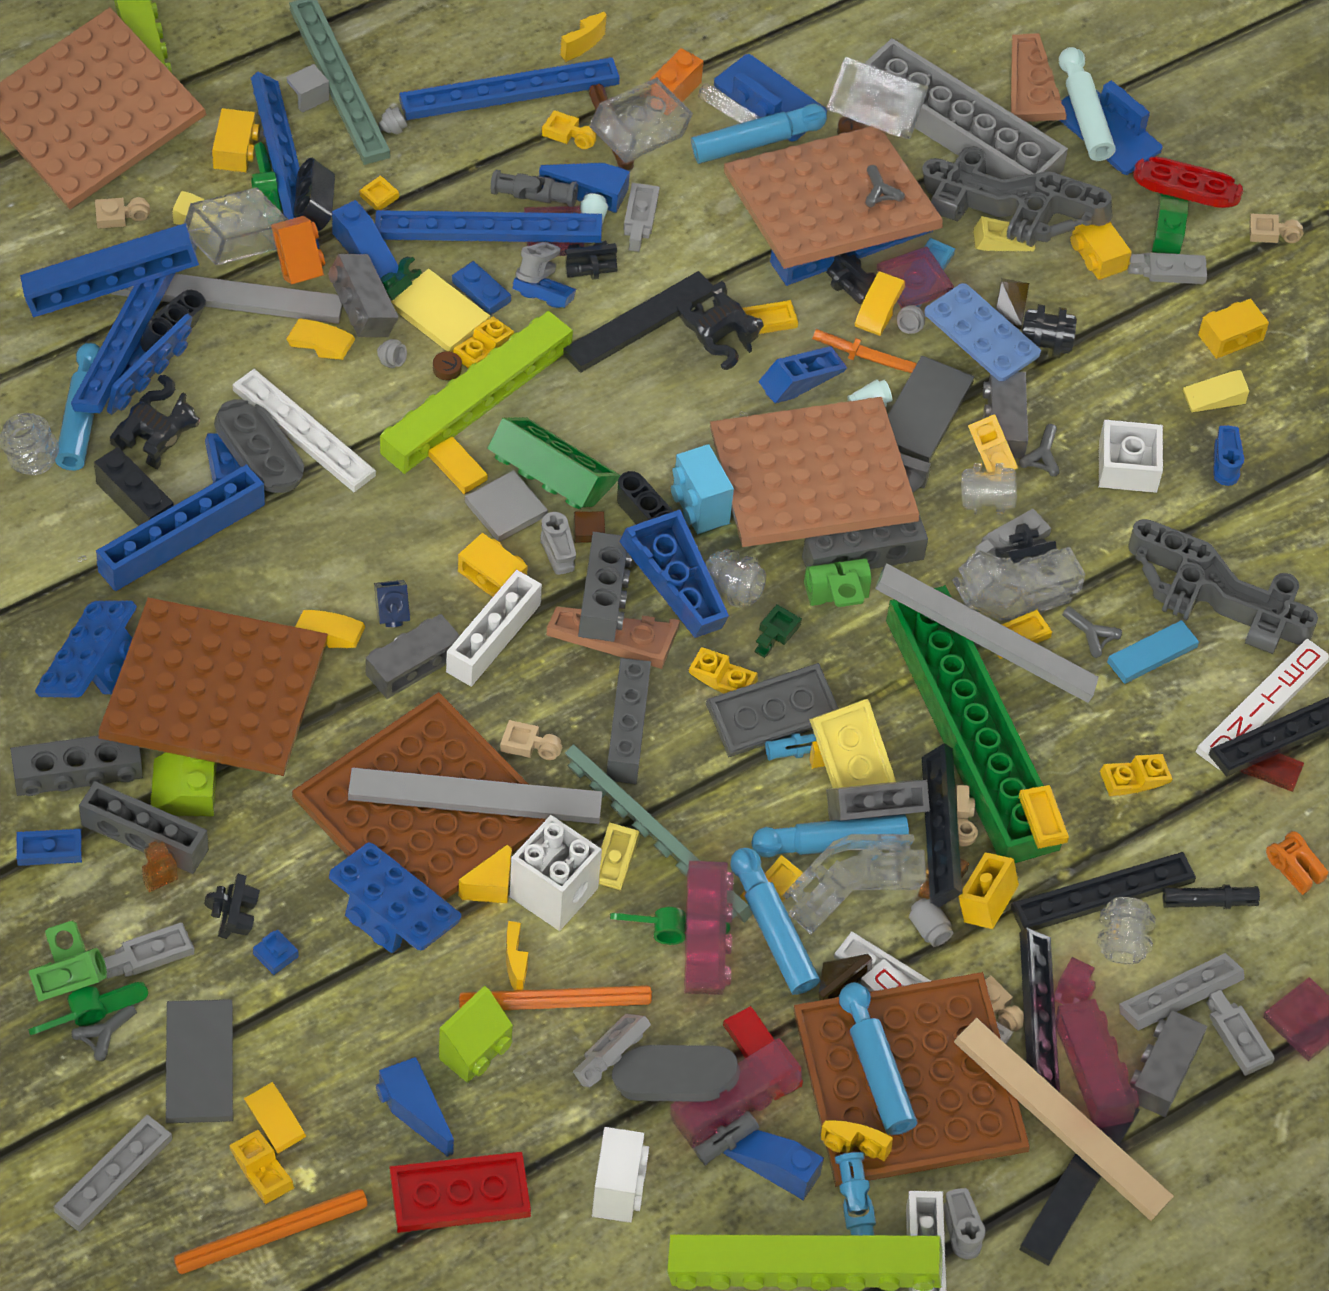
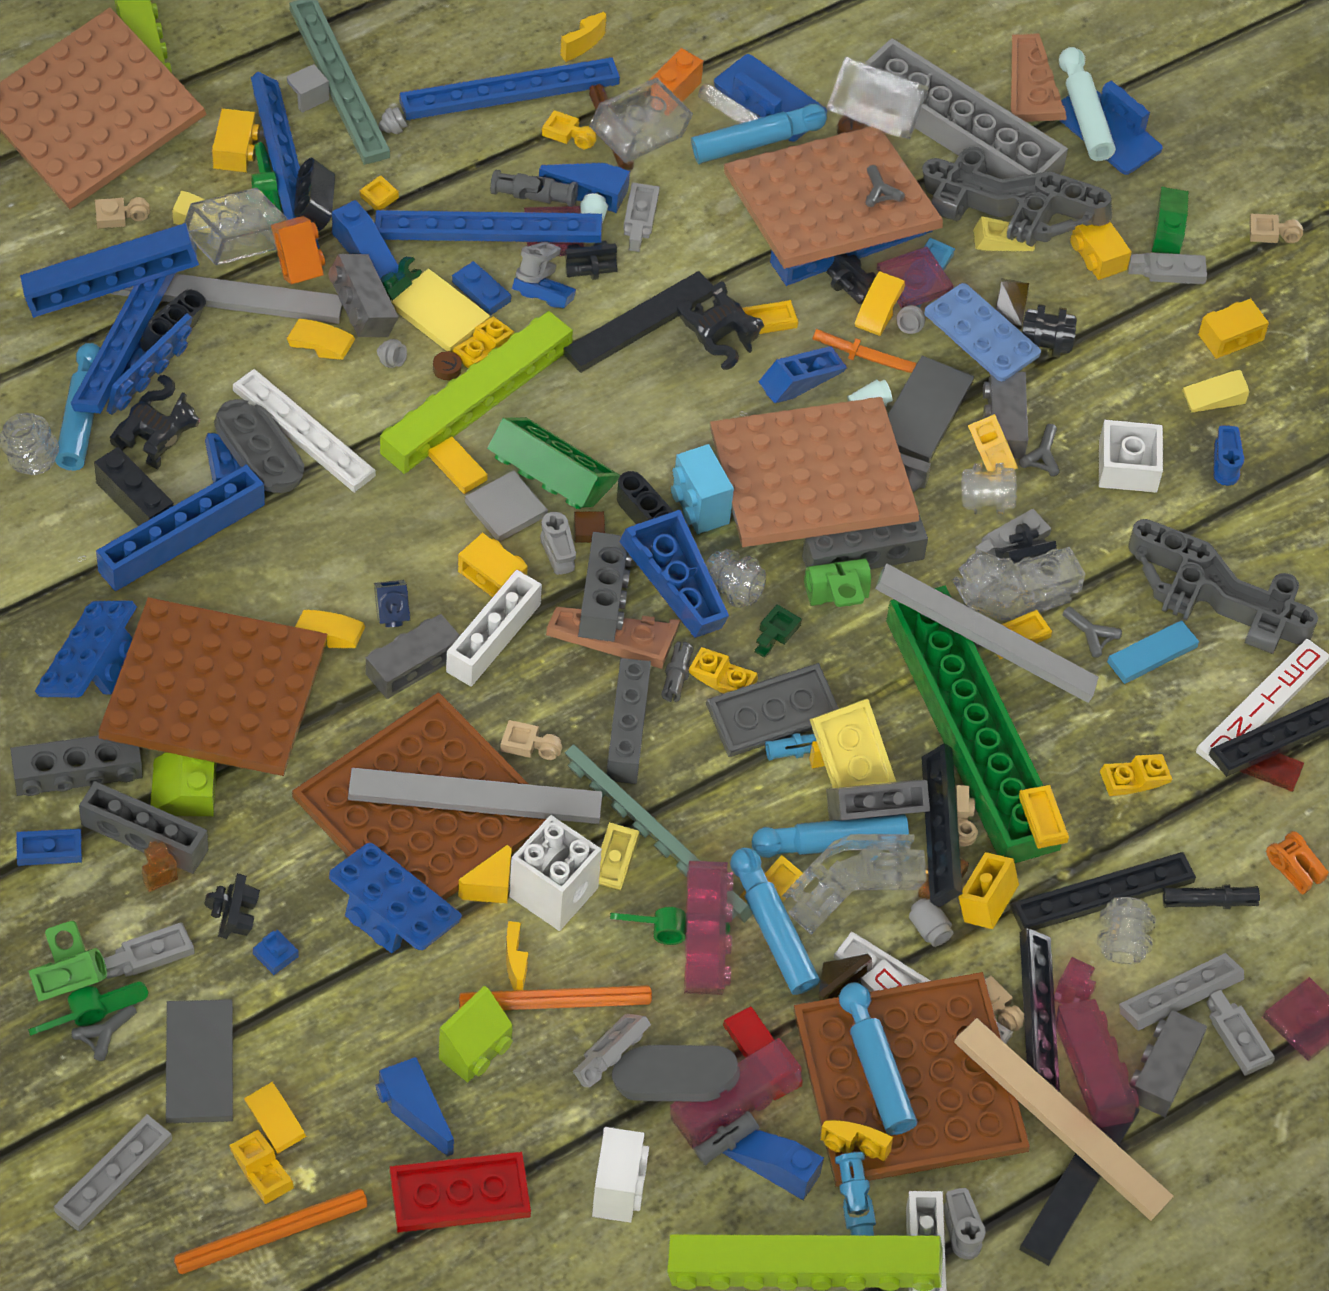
(677, 671): none -> dark grey pin
(1188, 182): red tile -> none

